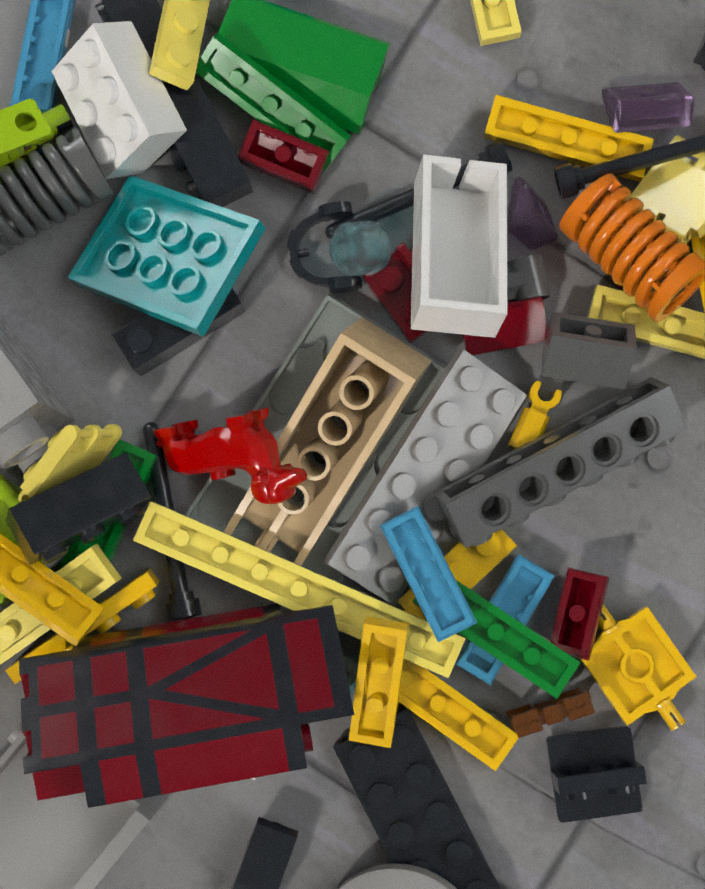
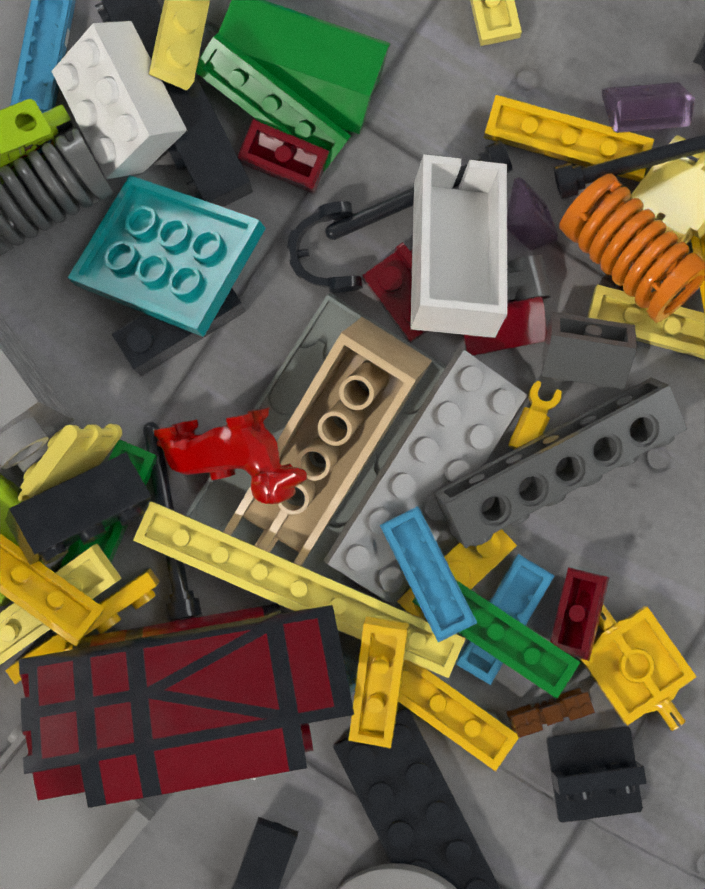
(360, 247): clear light blue head -> none

